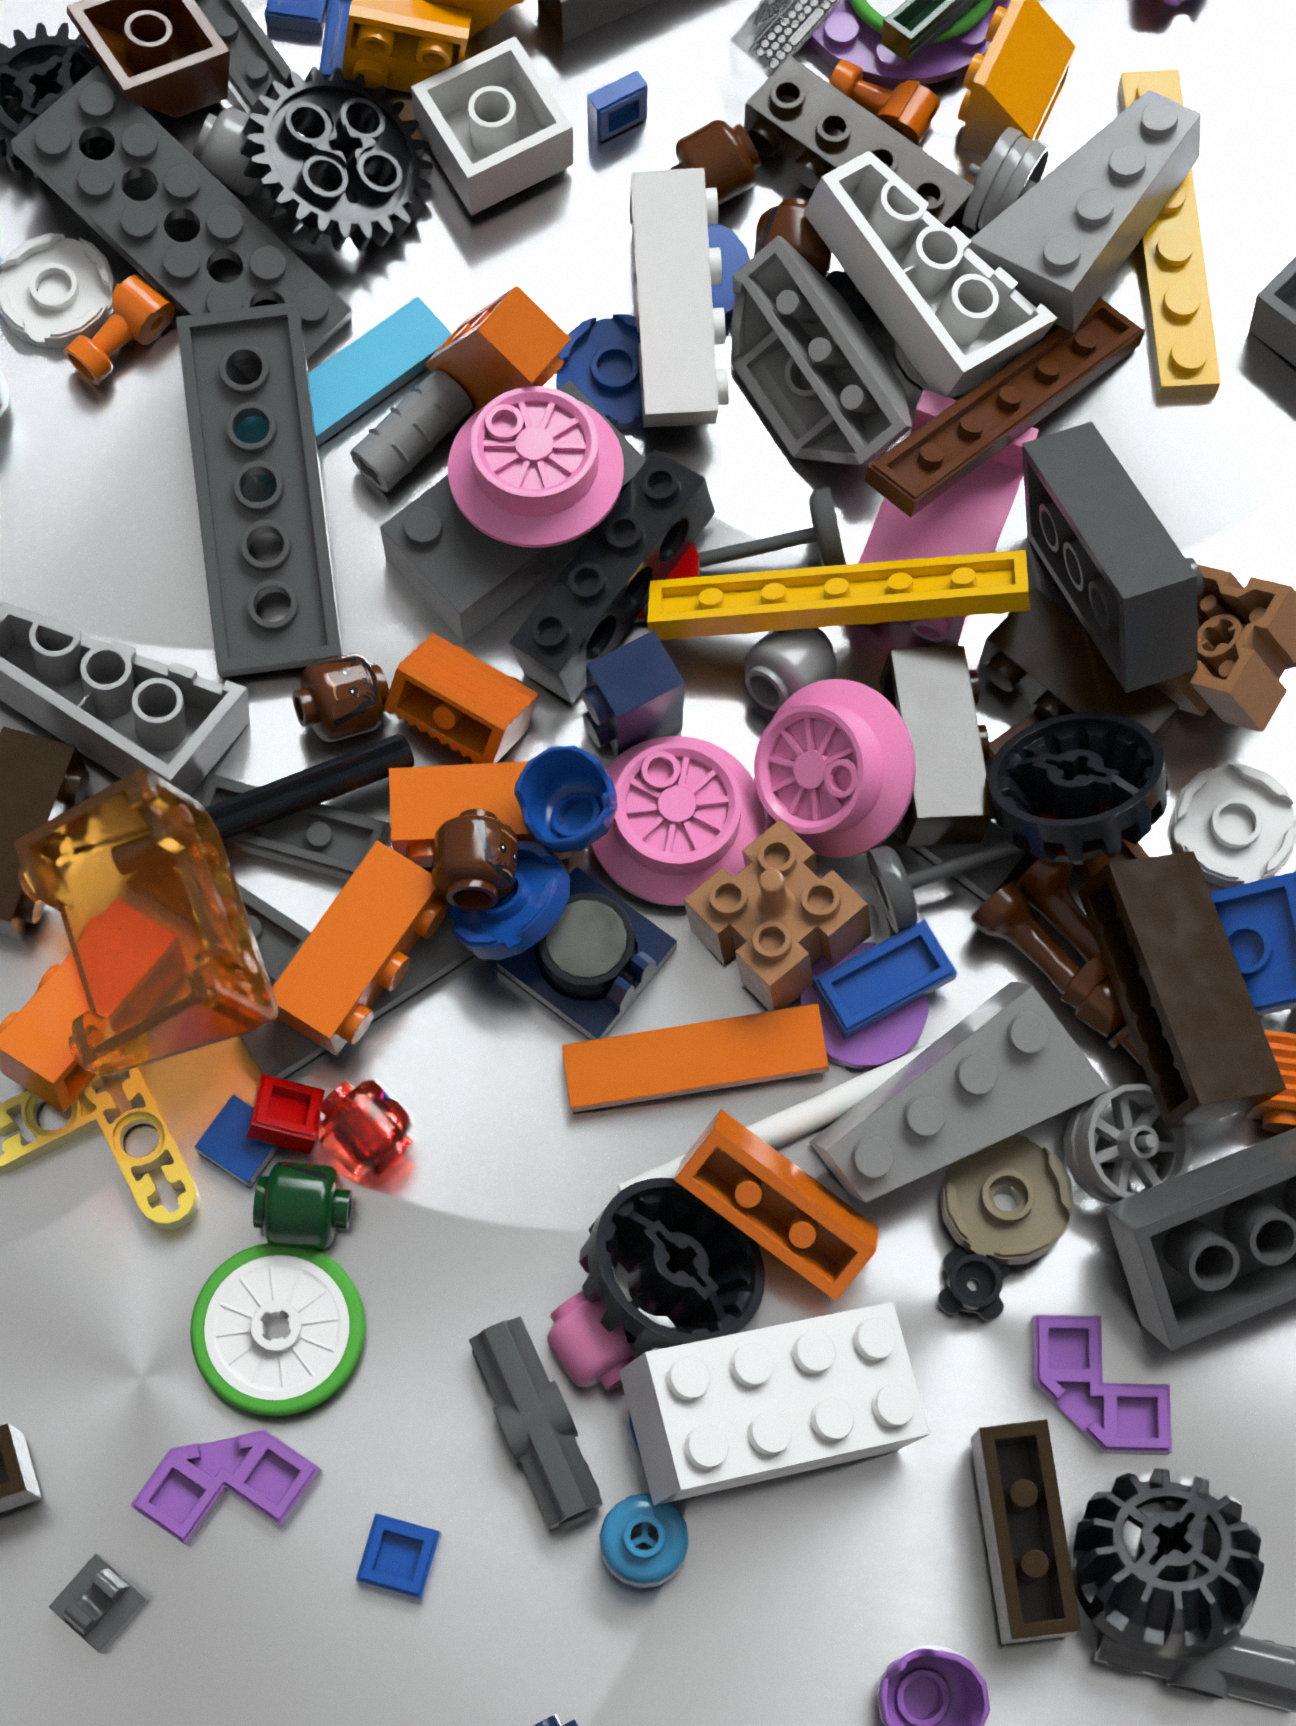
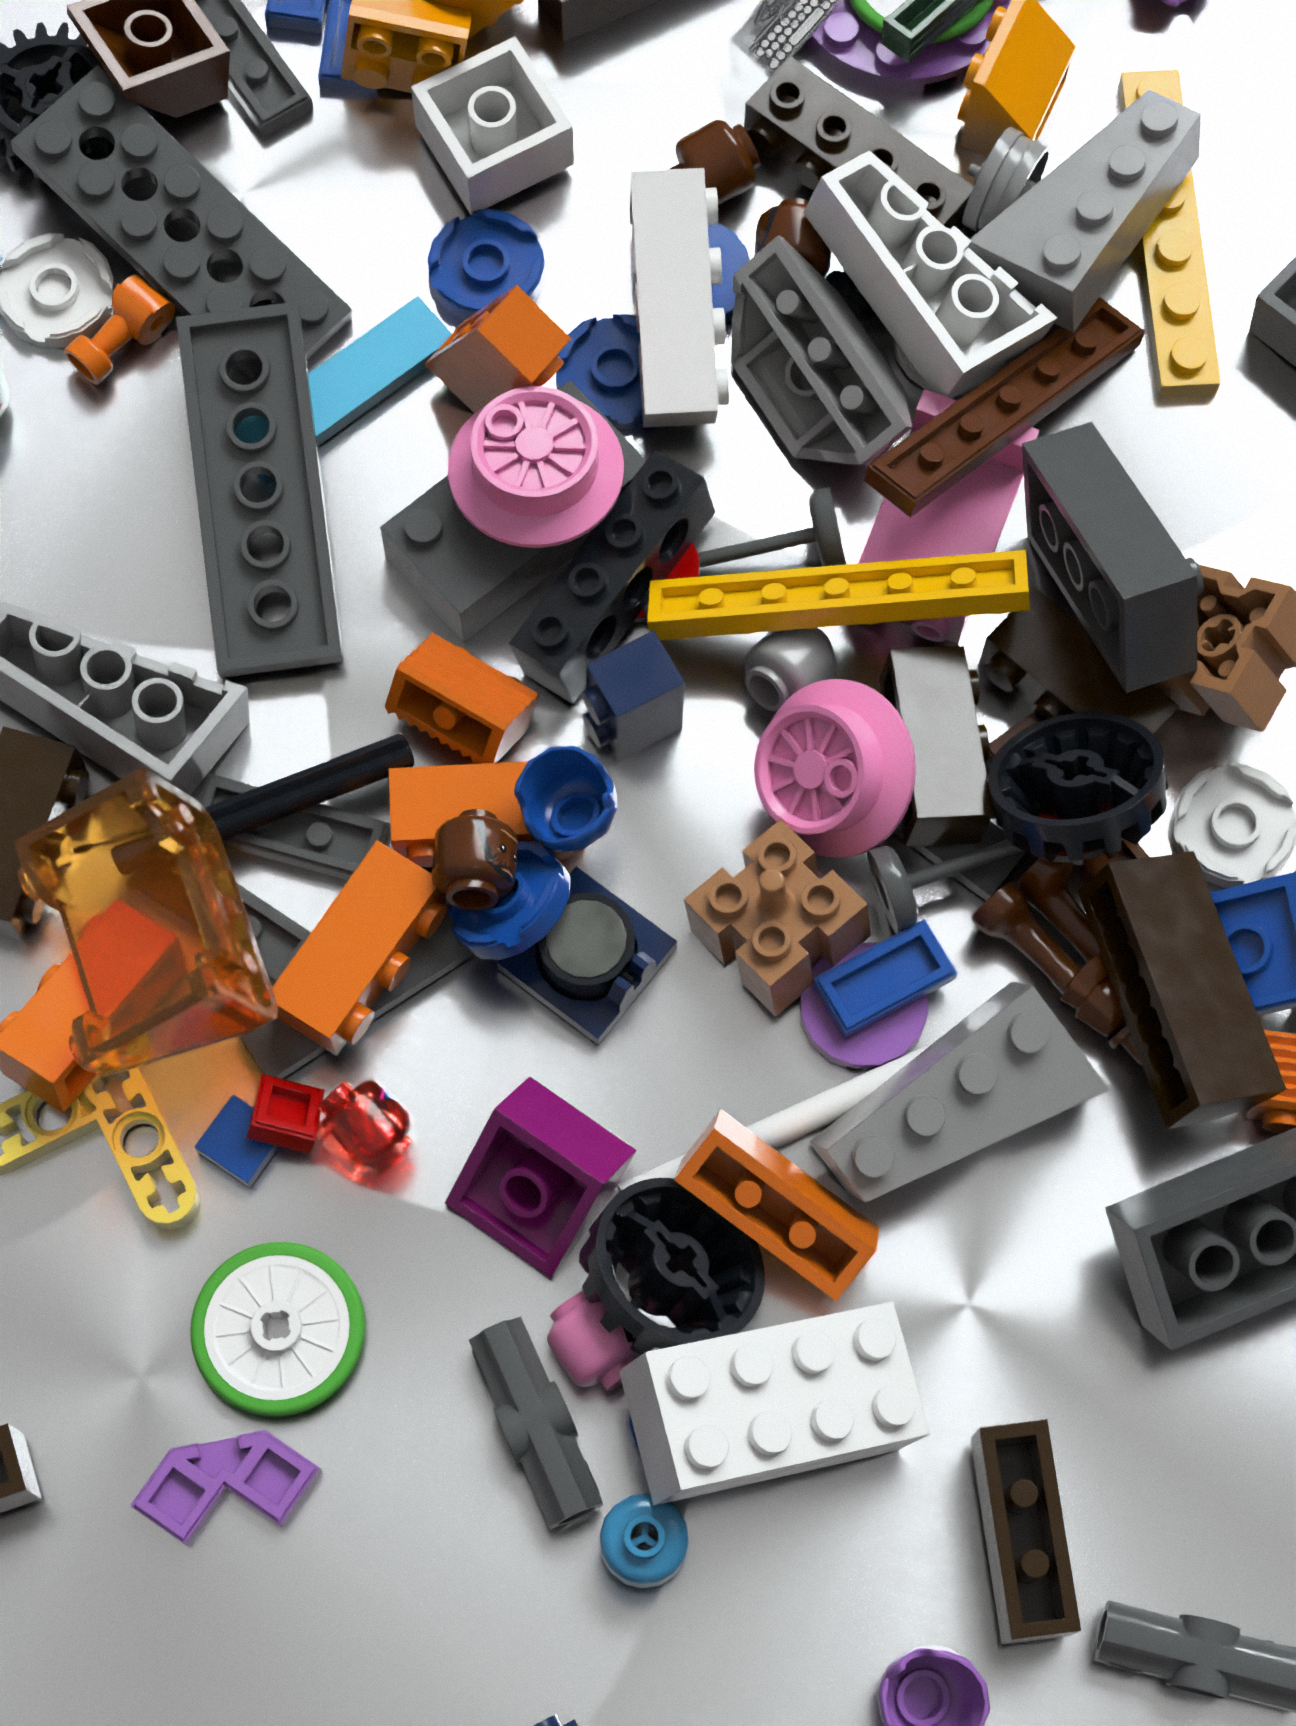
(99, 1603): dark grey tile -> none
(220, 147): light grey head -> none
(301, 1205): dark green head -> none
(336, 158): black gear -> none
(341, 697): reddish brown head -> none
(398, 1556): blue tile -> none
(411, 430): light grey axle -> none
(505, 258): none -> blue tile
(539, 1175): none -> magenta slope
(617, 106): blue tile -> none
(678, 818): bright pink wheel -> none
(695, 1058): orange tile -> none
(905, 108): orange leg -> none
(957, 1295): black plate -> none
(1031, 1178): dark tan plate -> none
(1109, 1415): medium lavender tile -> none
(1123, 1145): light grey wheel -> none
(1161, 1604): black gear -> none

